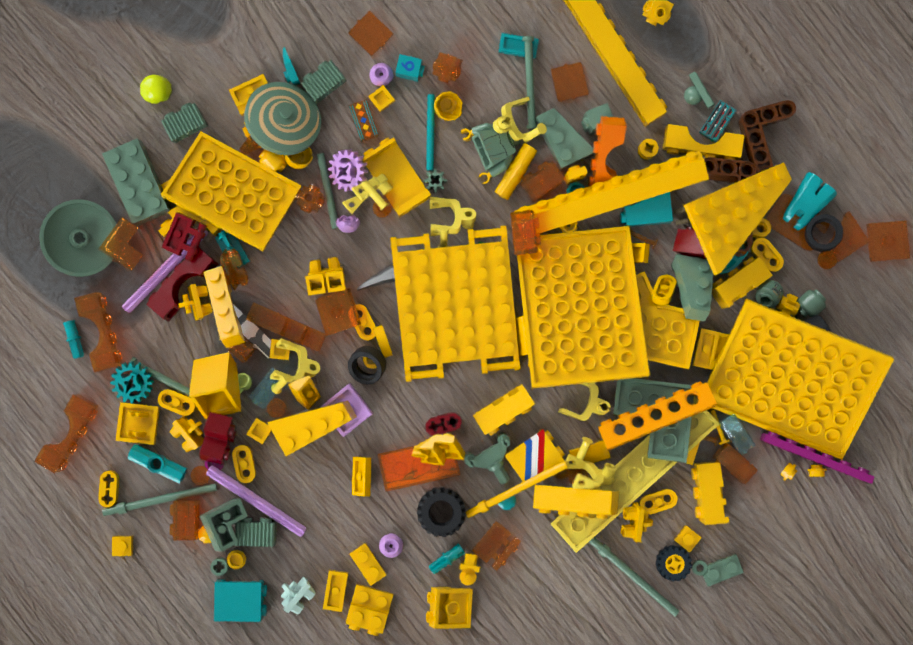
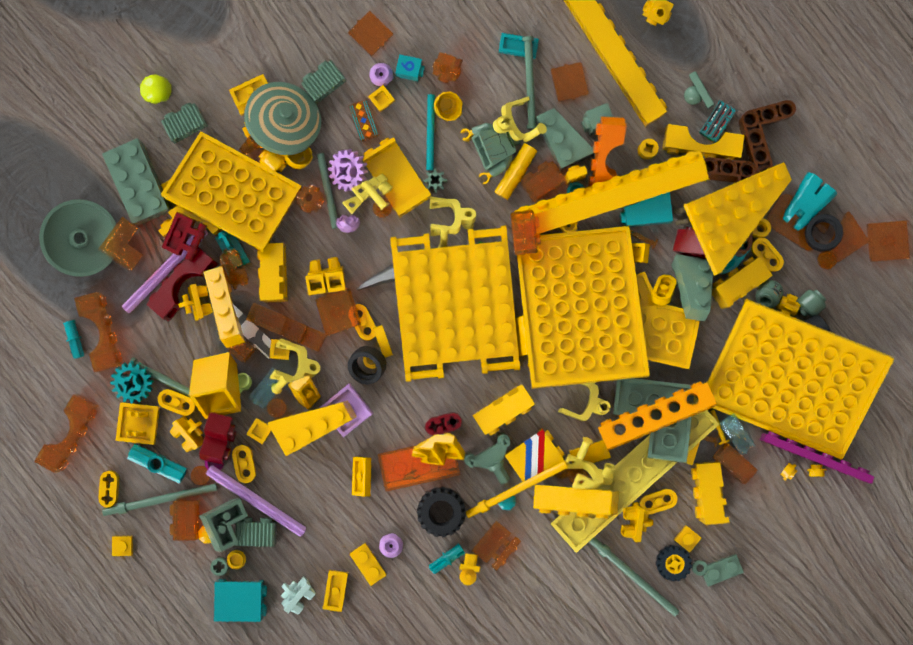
(273, 273): none -> yellow wedge
(290, 73): teal plate -> none
(369, 609): yellow plate -> none
(449, 607): yellow plate -> none
(708, 348): yellow wing -> none

